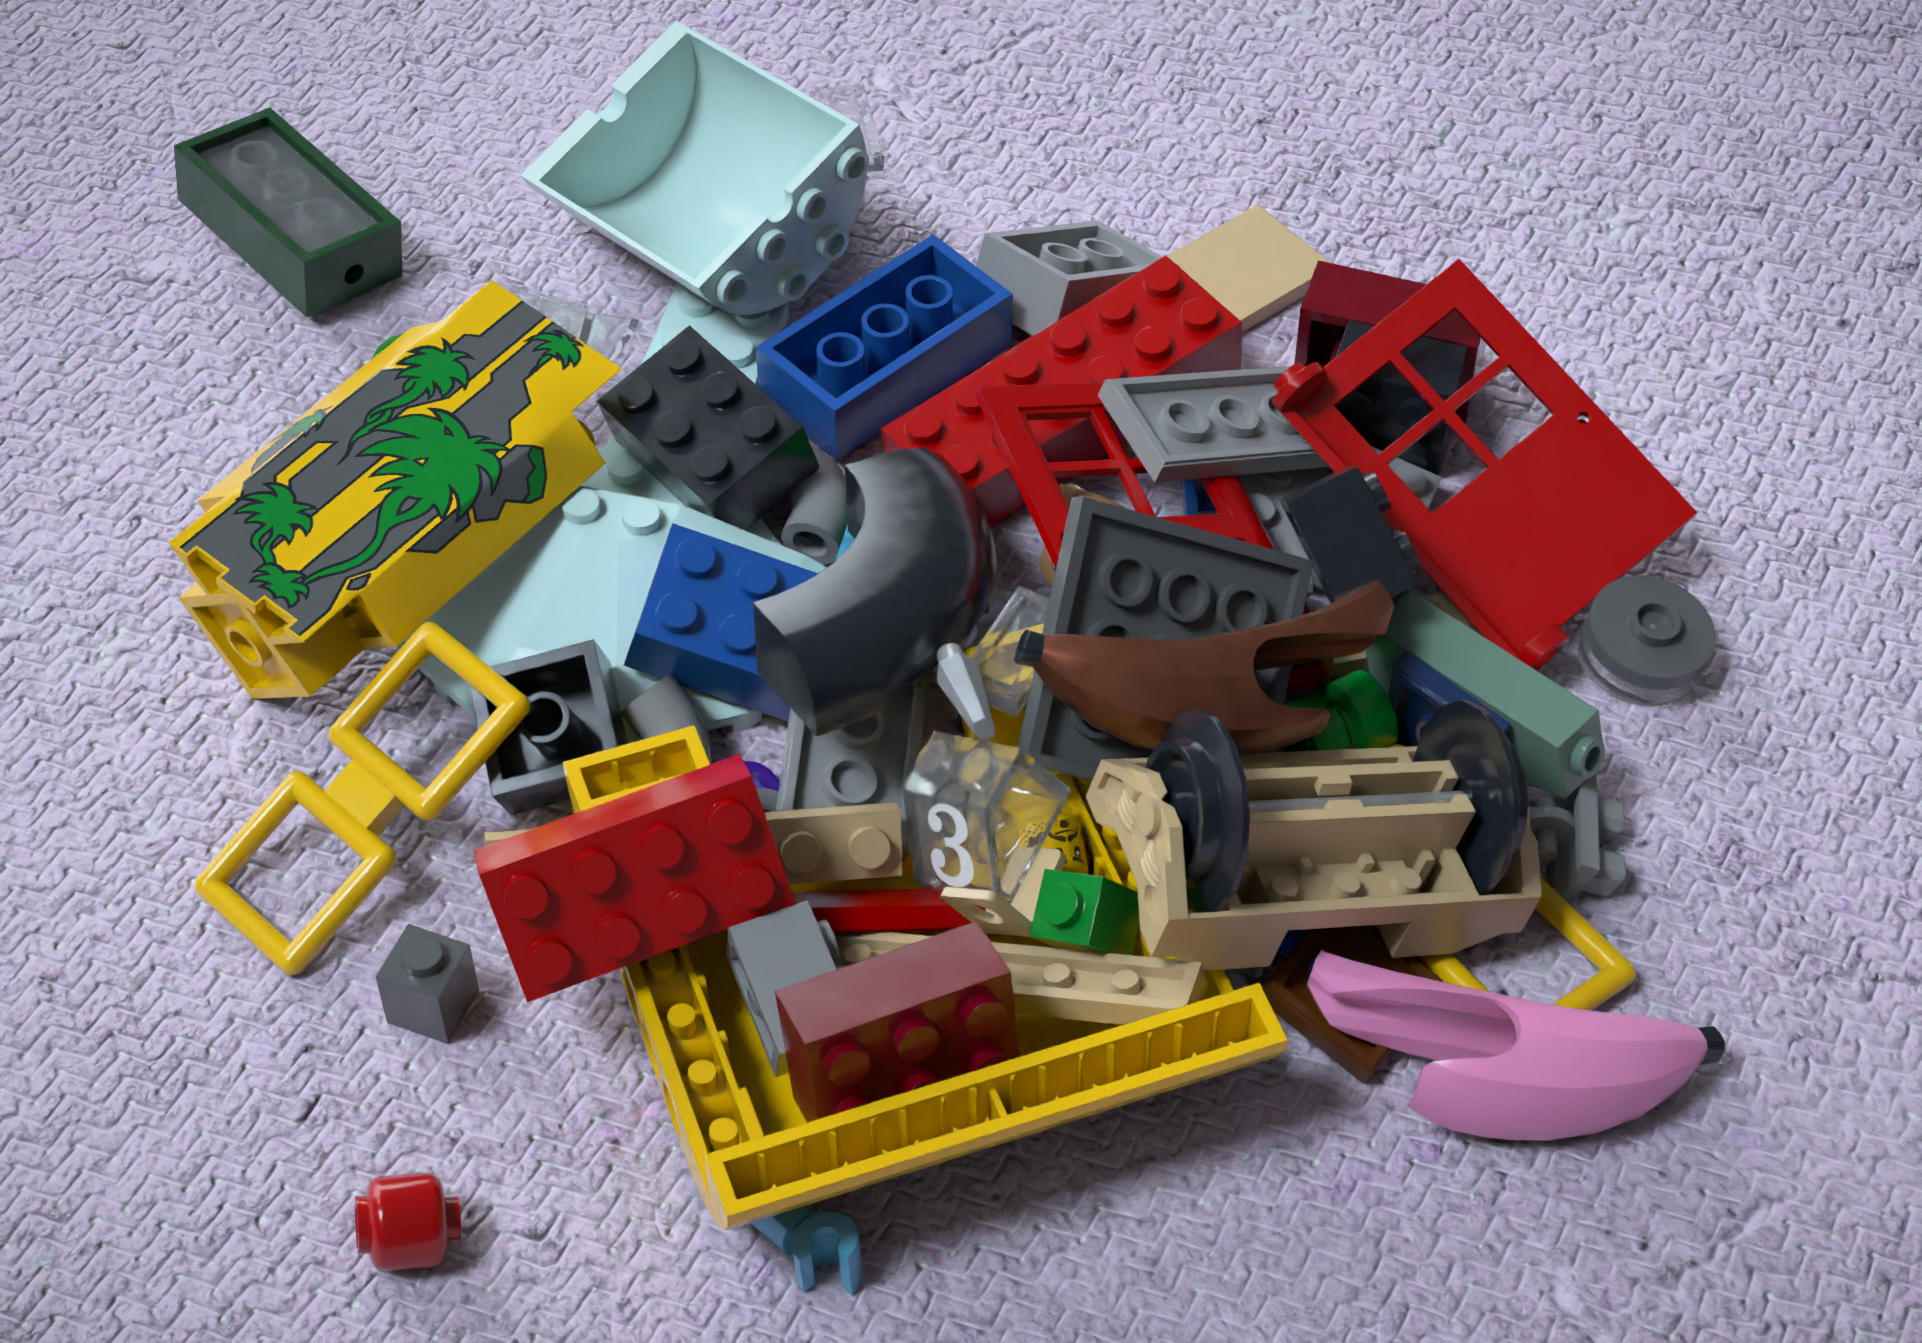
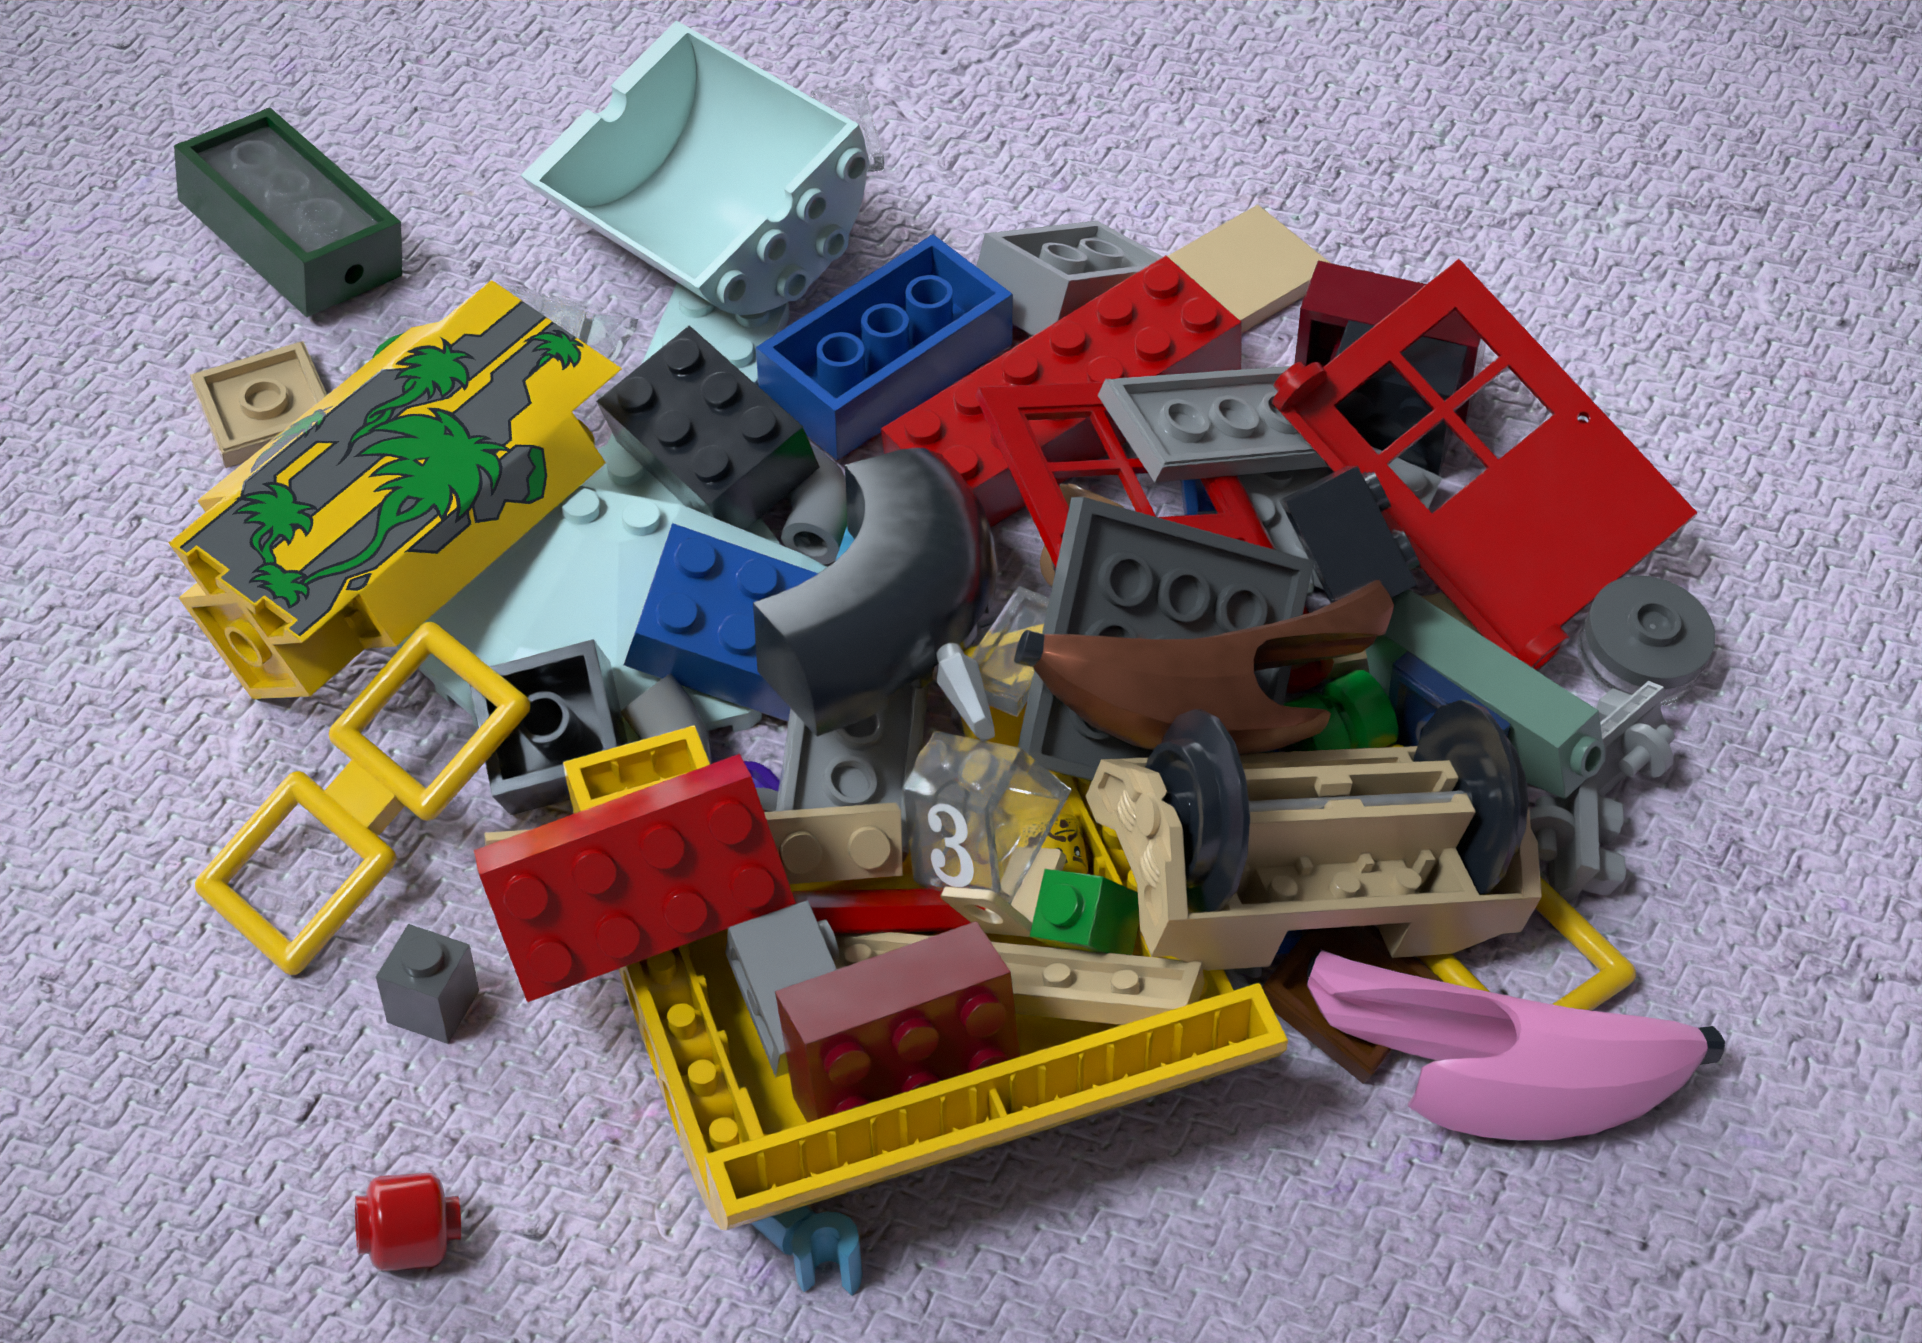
(256, 398): none -> tan tile
(1633, 736): none -> light grey hips

